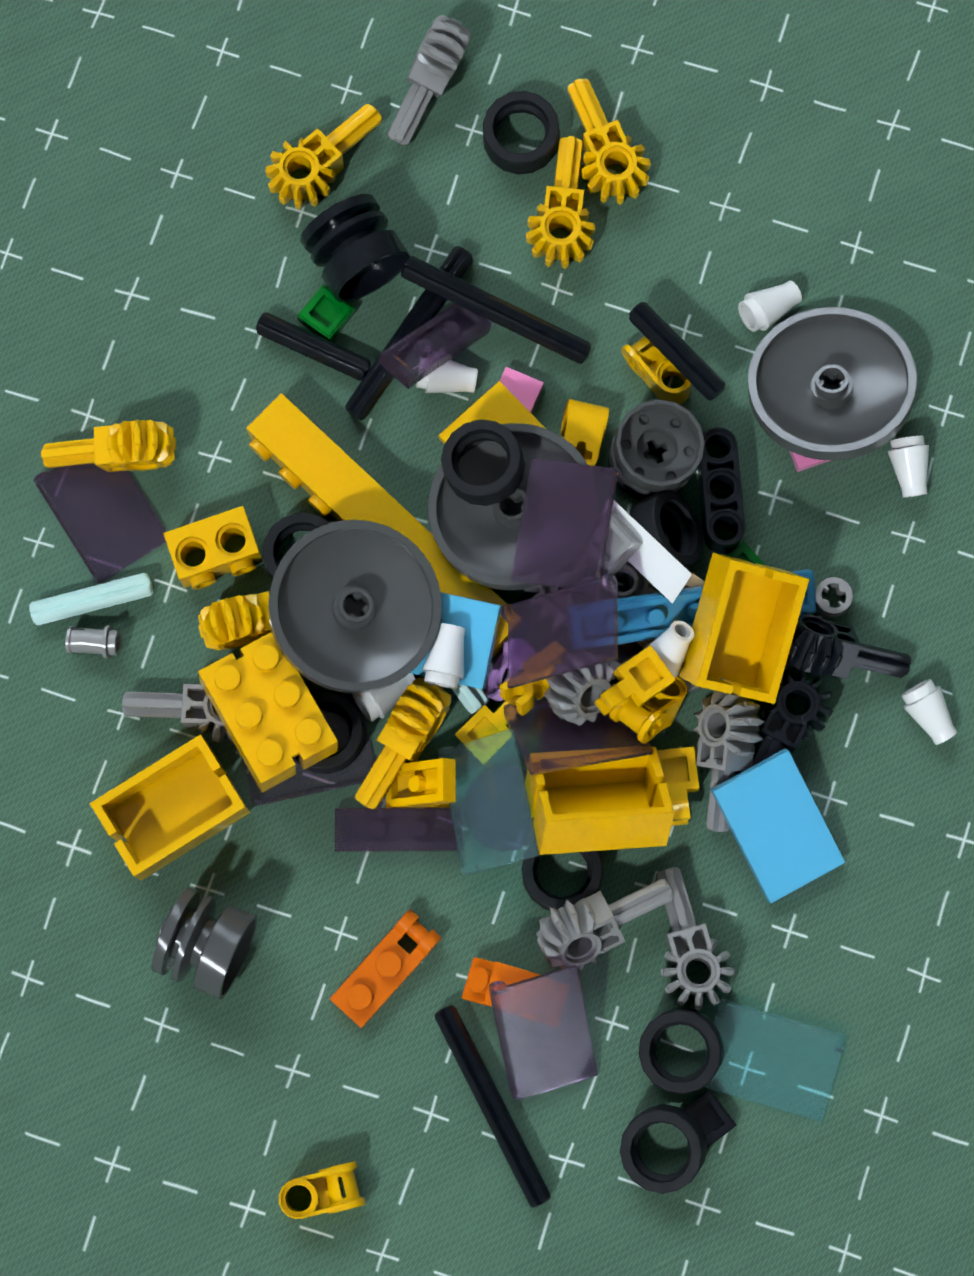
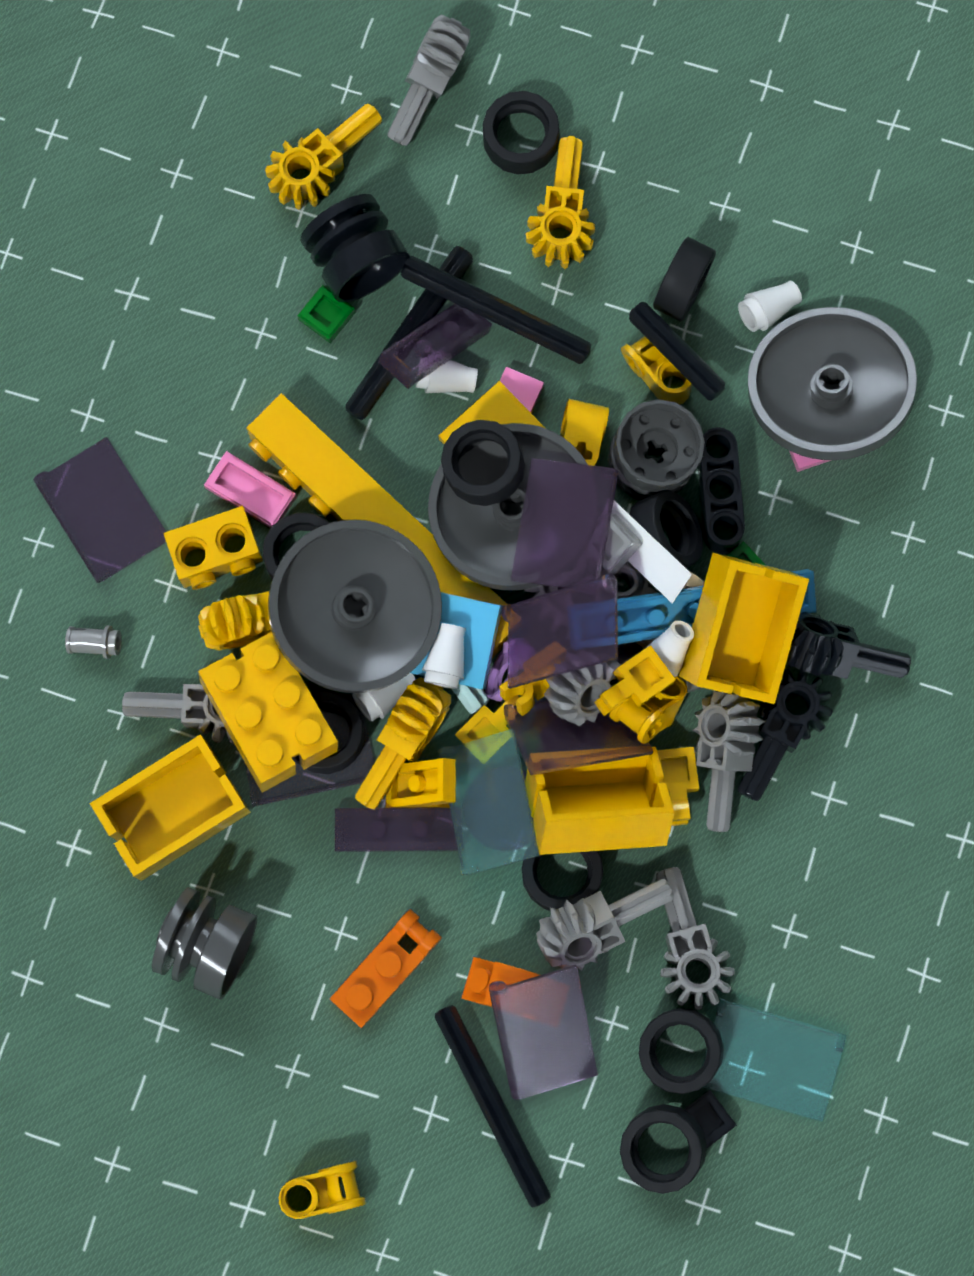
(91, 599): light aqua axle -> none
(117, 447): yellow gear -> none
(248, 487): none -> bright pink tile
(313, 346): black axle -> none
(607, 145): yellow gear -> none
(684, 279): none -> black tyre
(777, 825): medium azure tile -> none
(842, 589): light grey bush -> none
(910, 464): white cone -> none
(929, 710): white cone -> none

